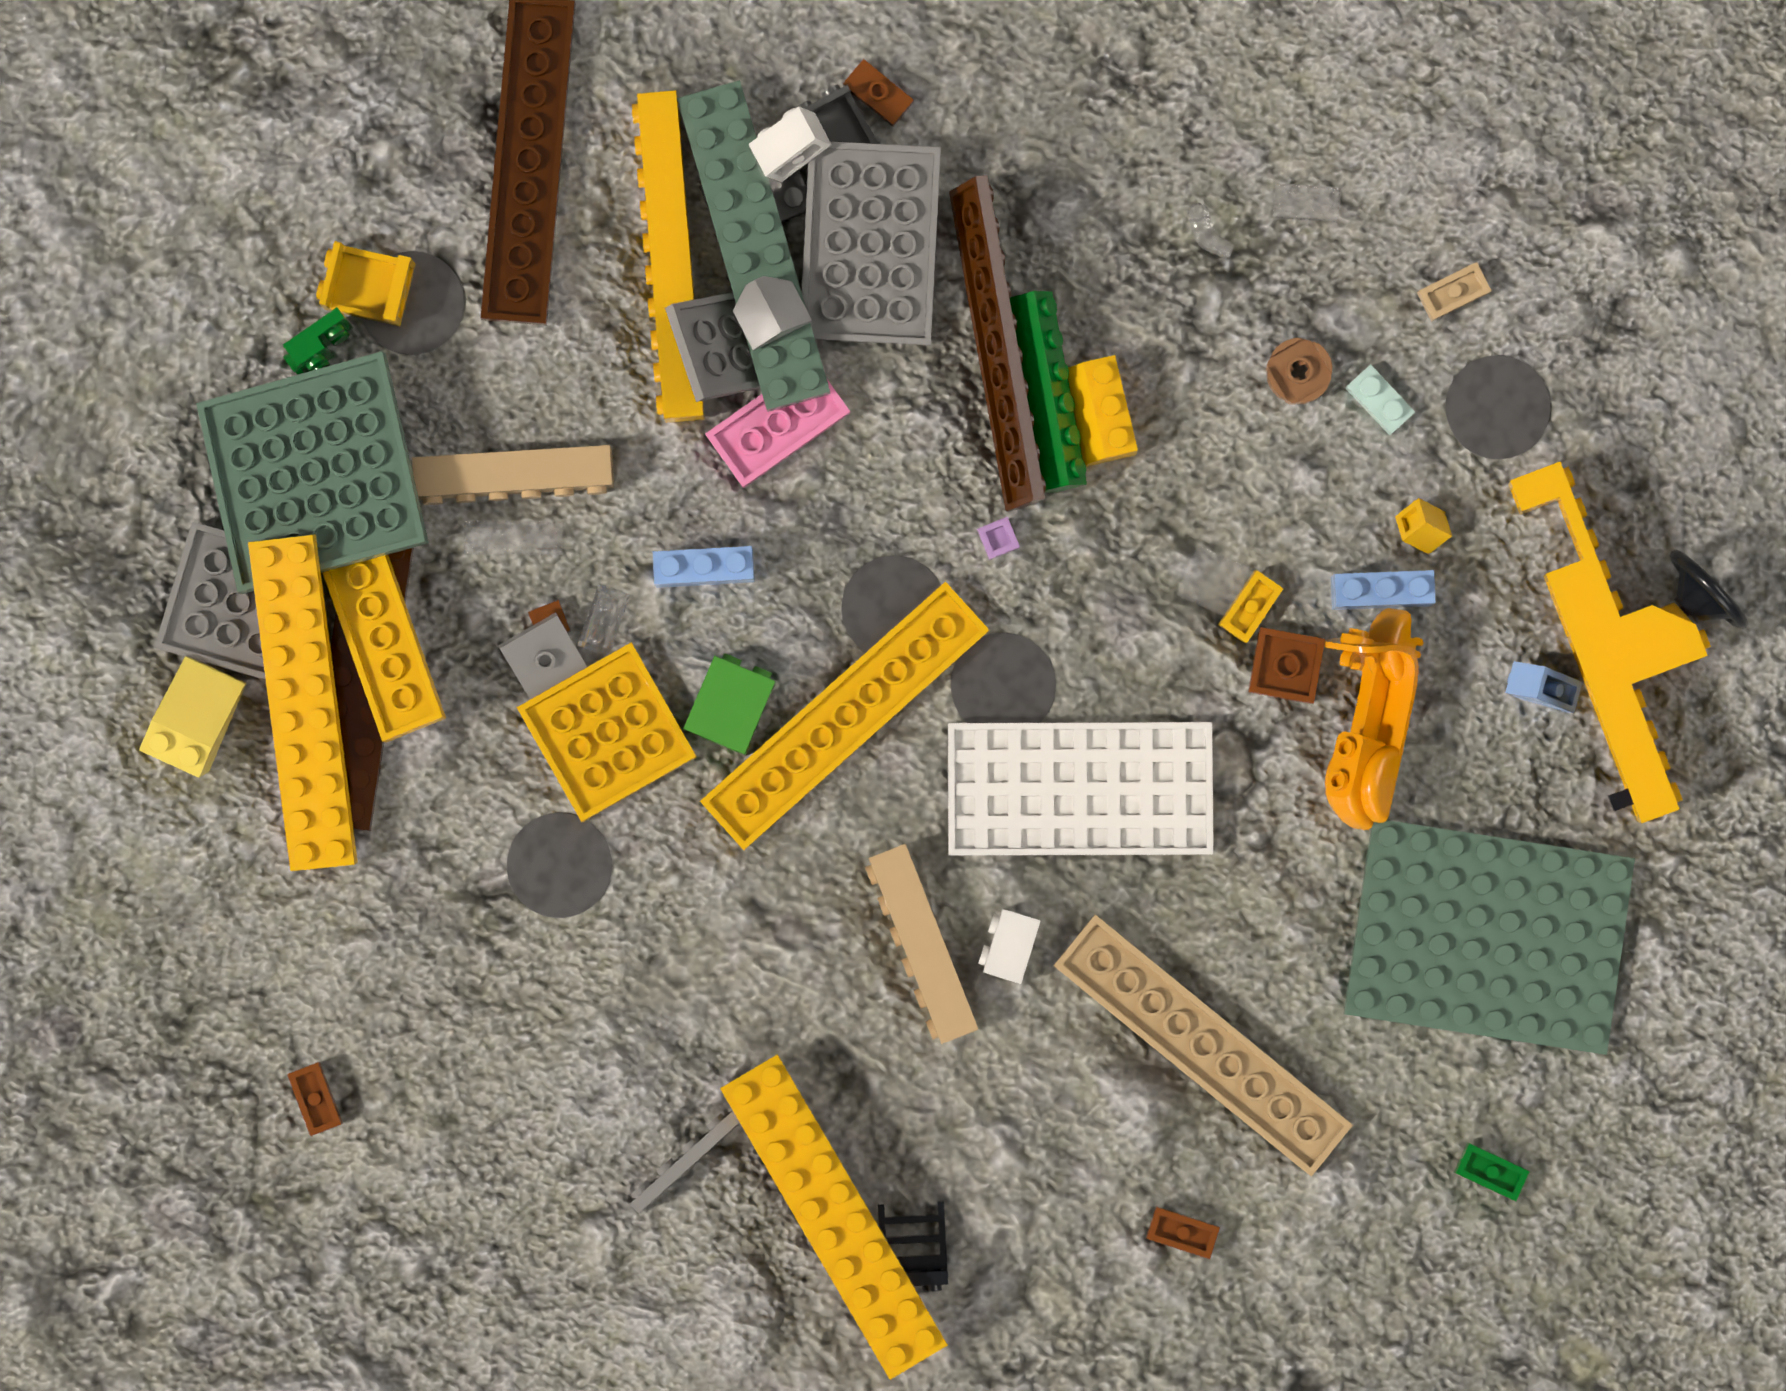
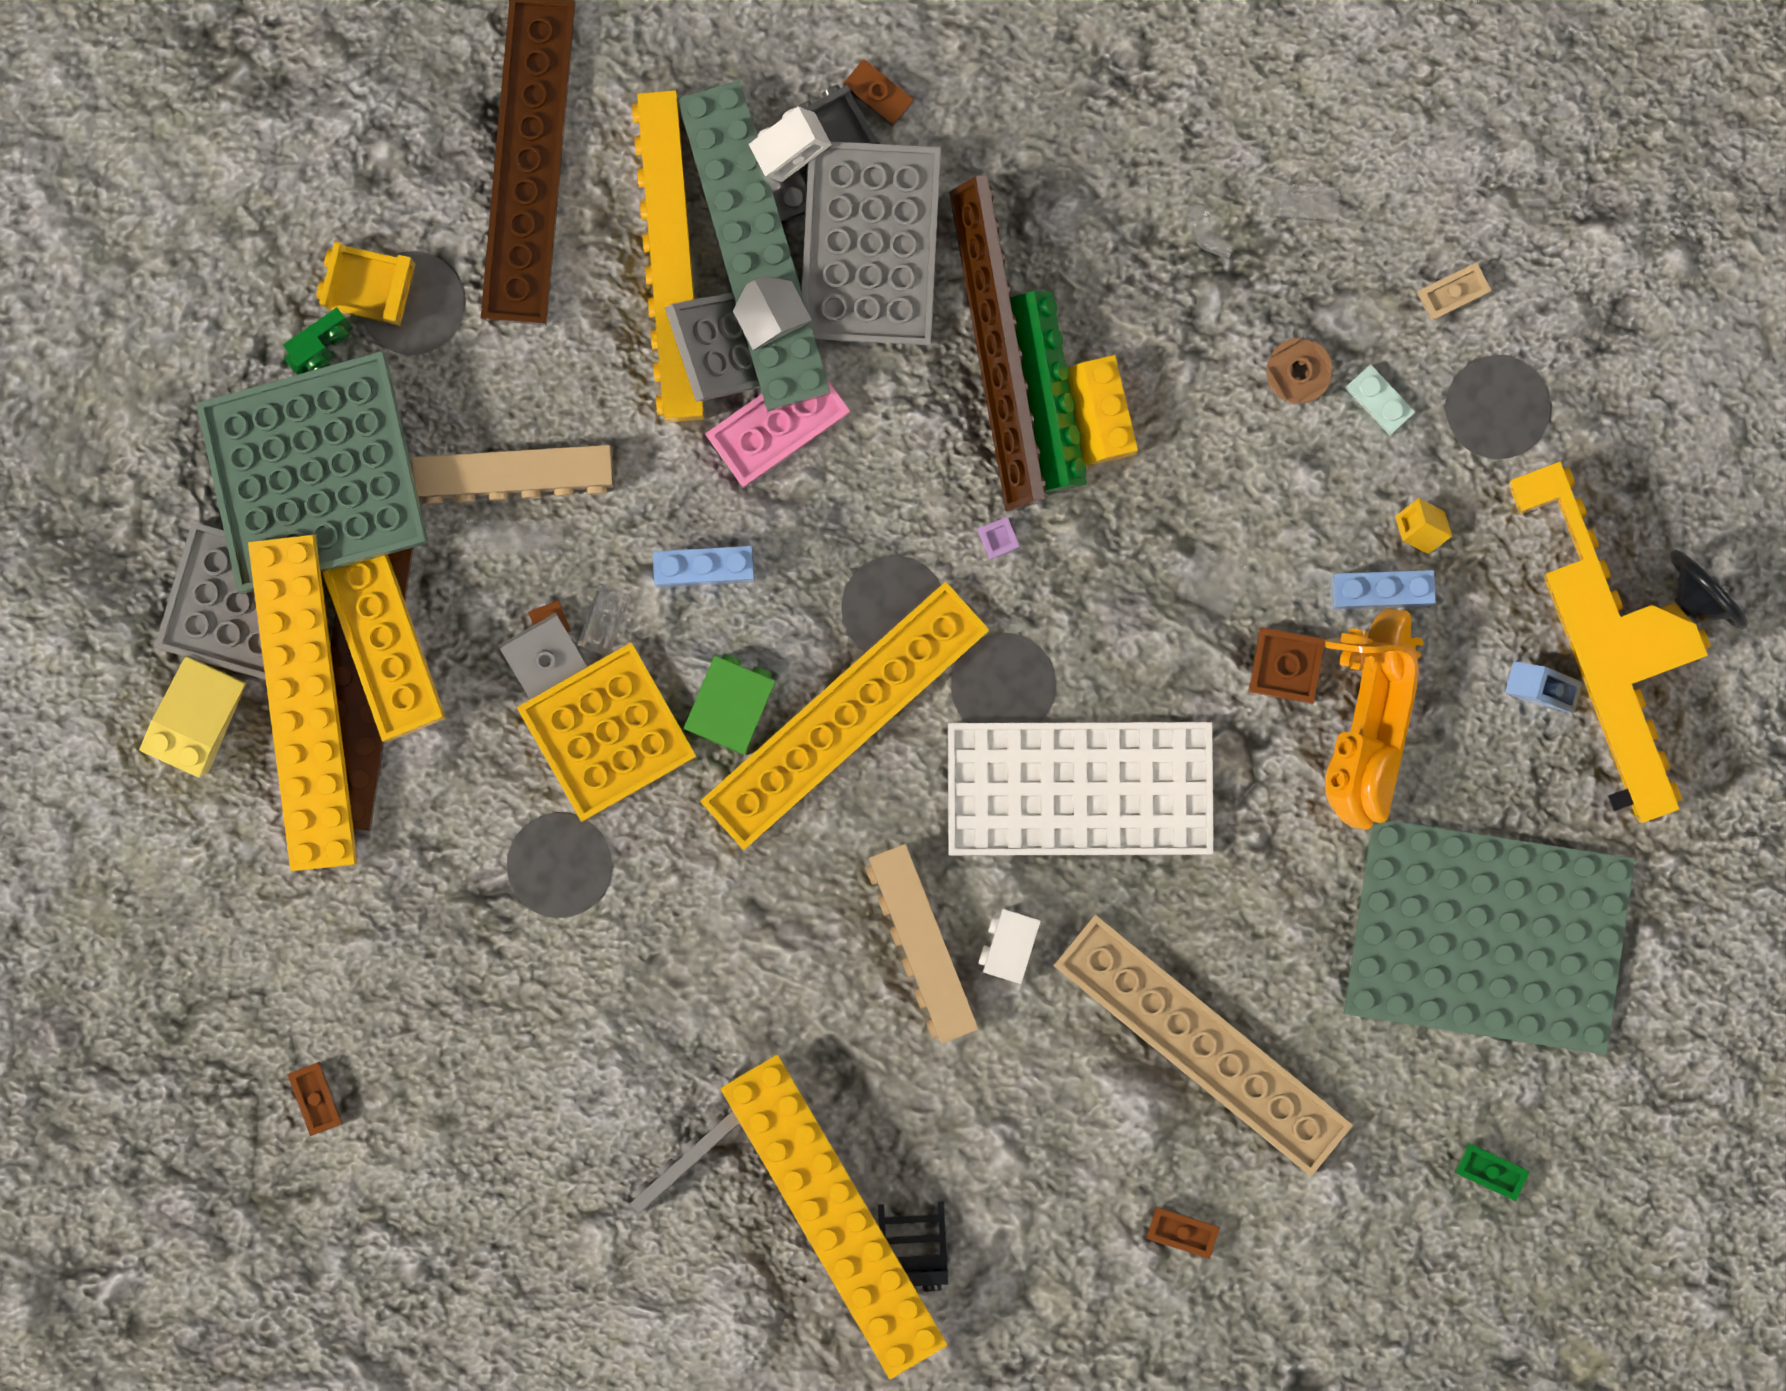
(1250, 606): yellow plate -> none

